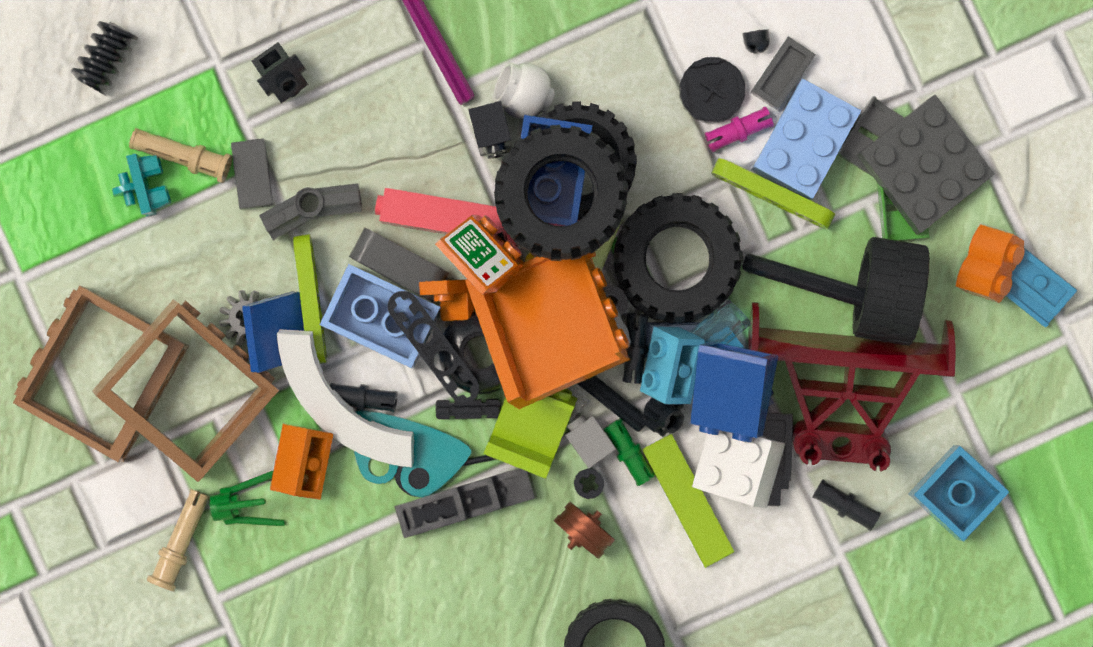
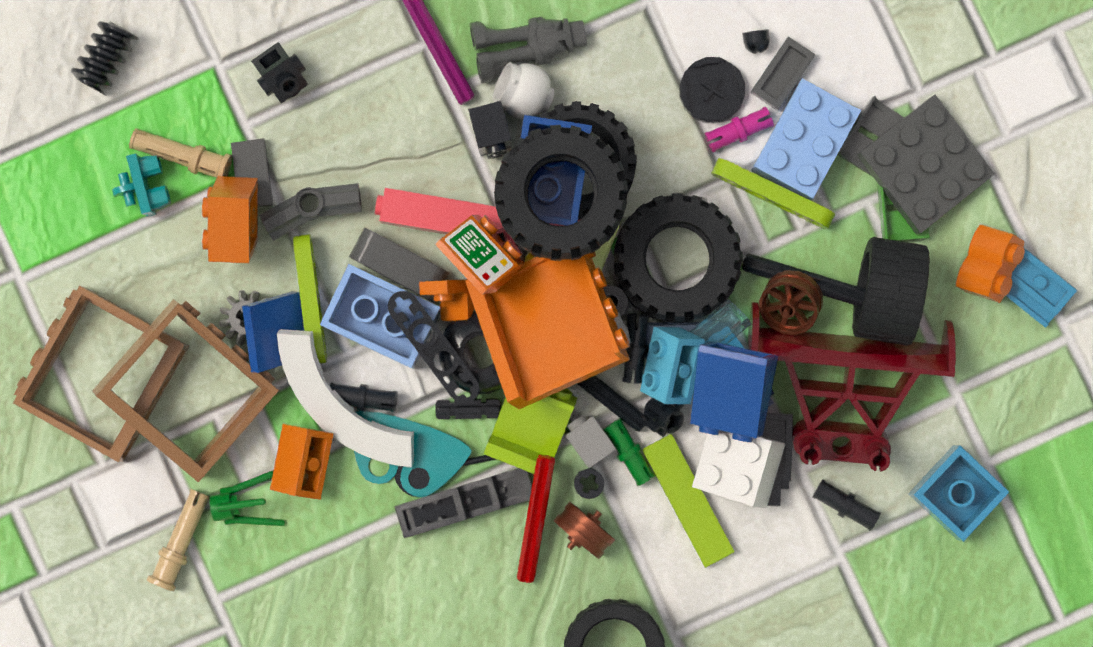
(231, 219): none -> orange brick
(535, 518): none -> red axle
(544, 39): none -> dark grey piece
(791, 302): none -> copper wheel

